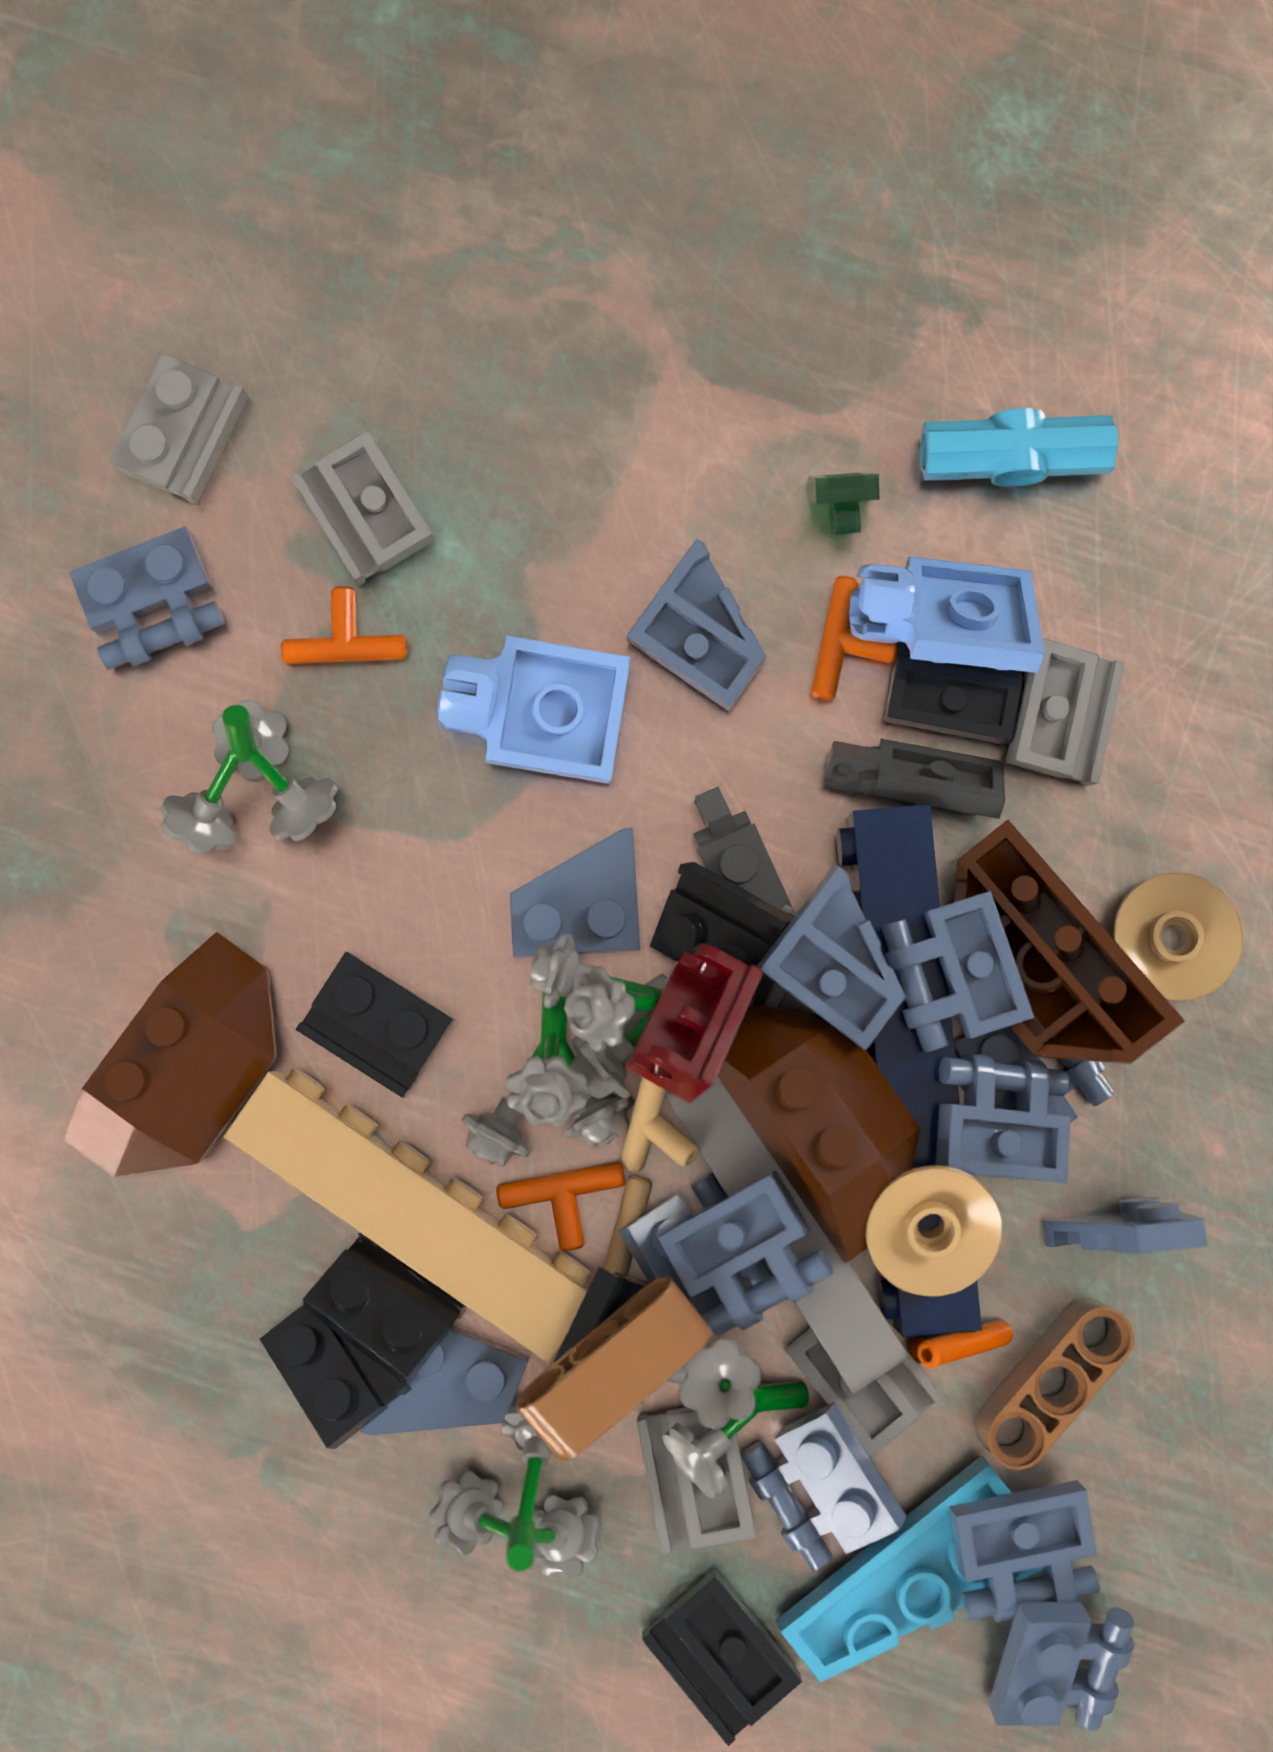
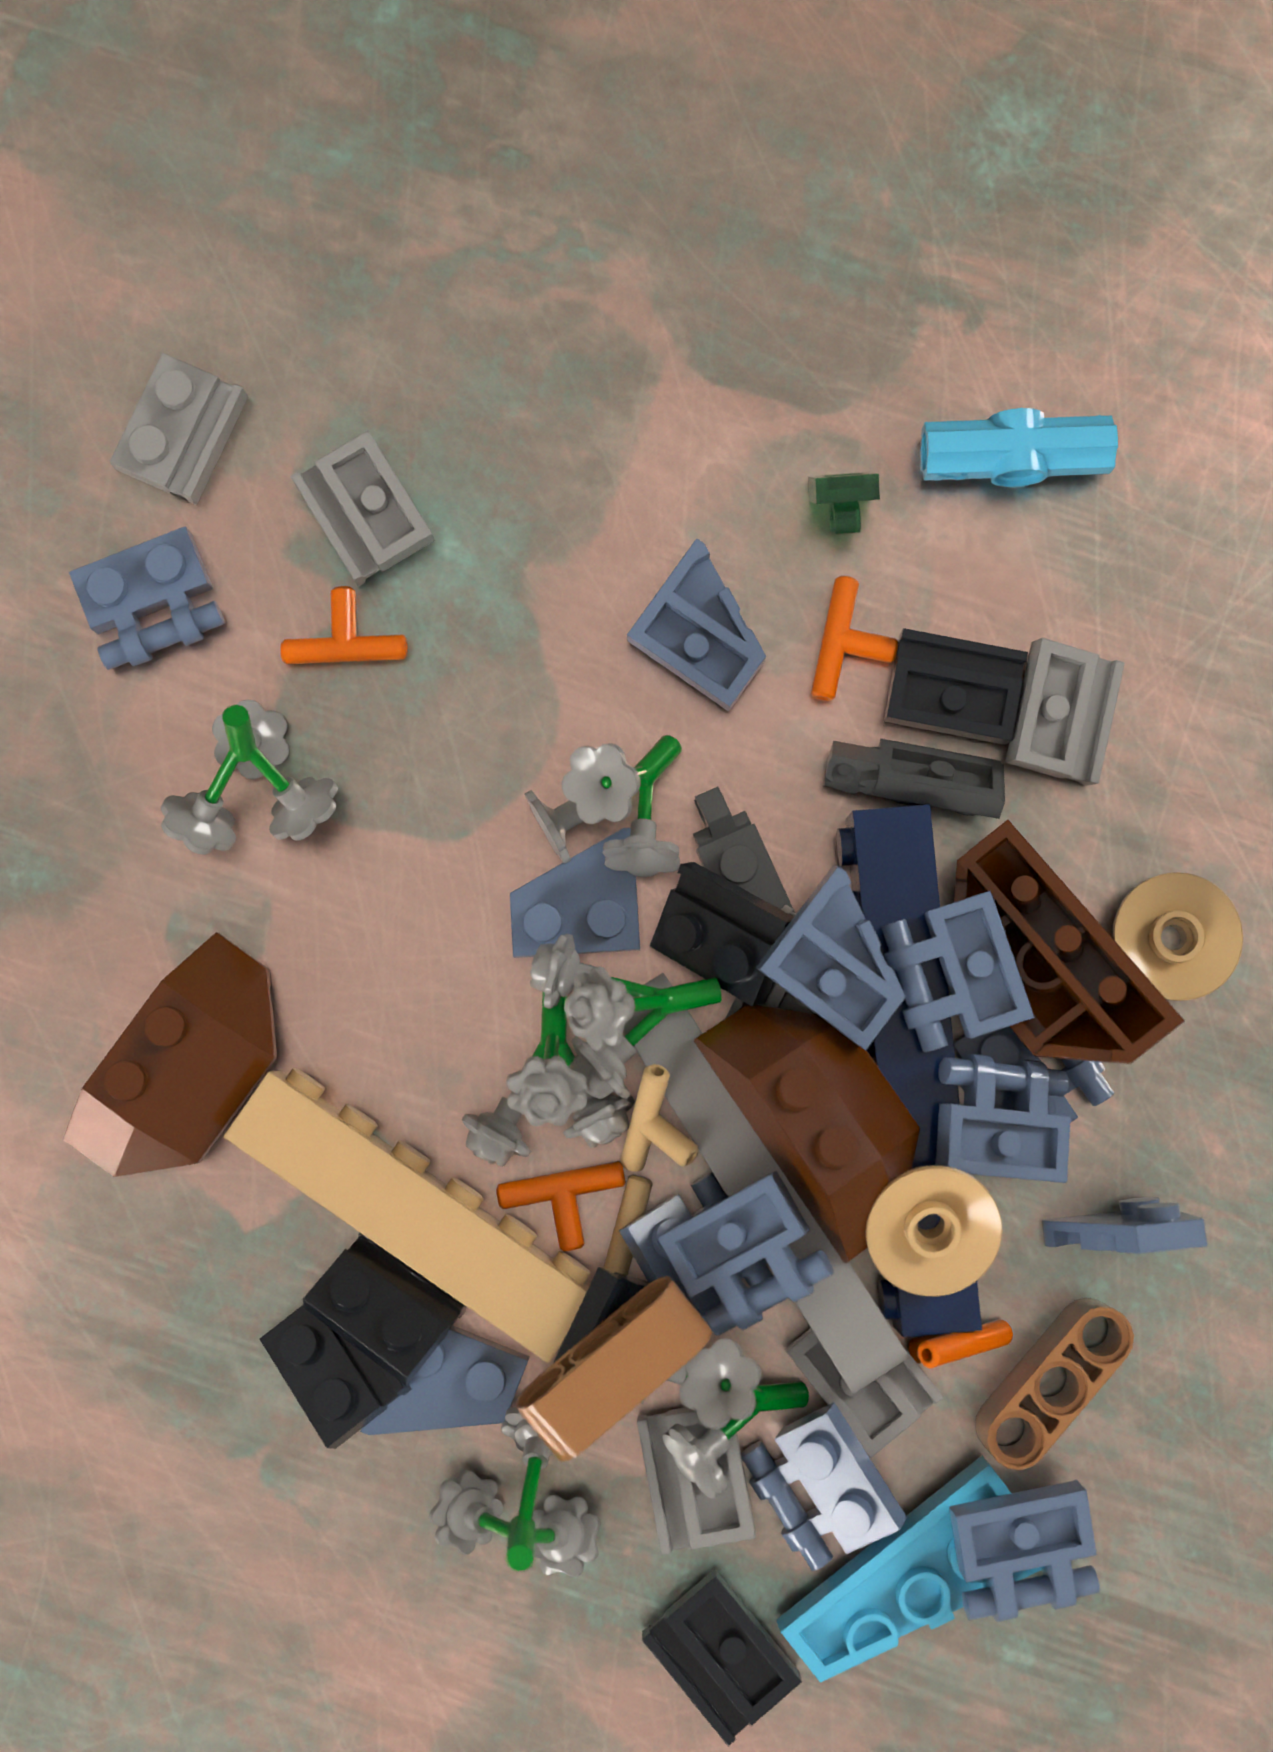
(375, 1024): black plate -> none
(539, 706): light blue plate -> none
(602, 789): none -> light grey plant
(694, 1022): dark red hinge -> none
(951, 613): light blue plate -> none
(1042, 1662): sand blue plate -> none

